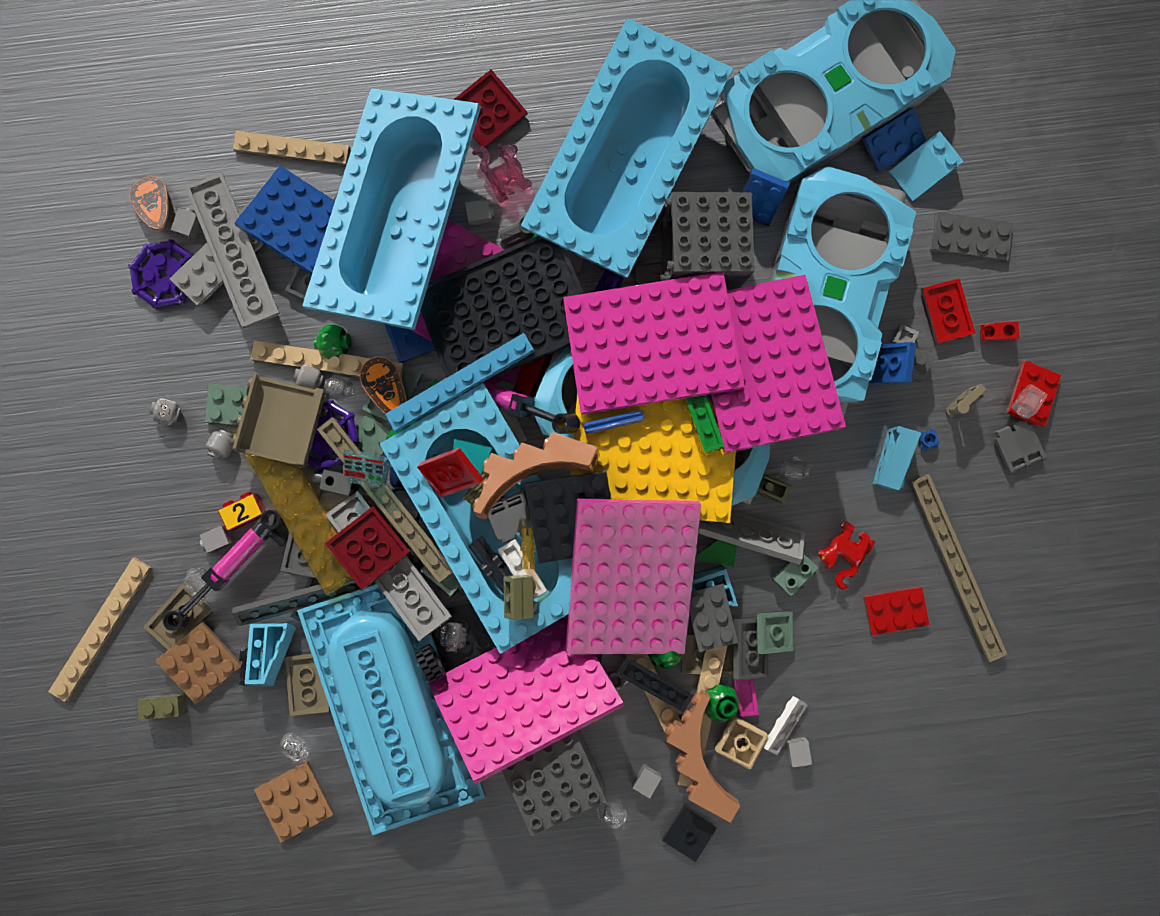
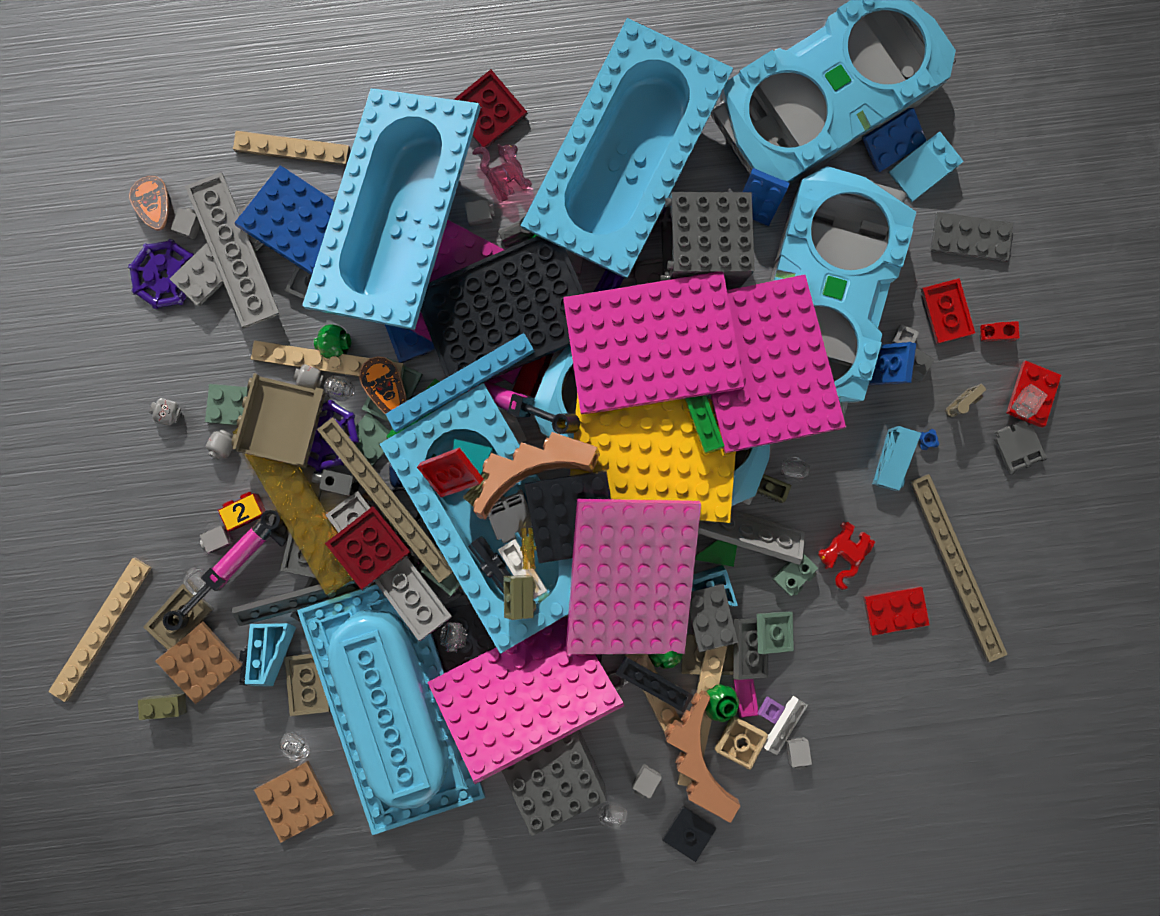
(365, 468): clear light blue slope -> none
(430, 663): black tyre -> none
(613, 422): blue axle -> none
(771, 710): none -> medium lavender plate

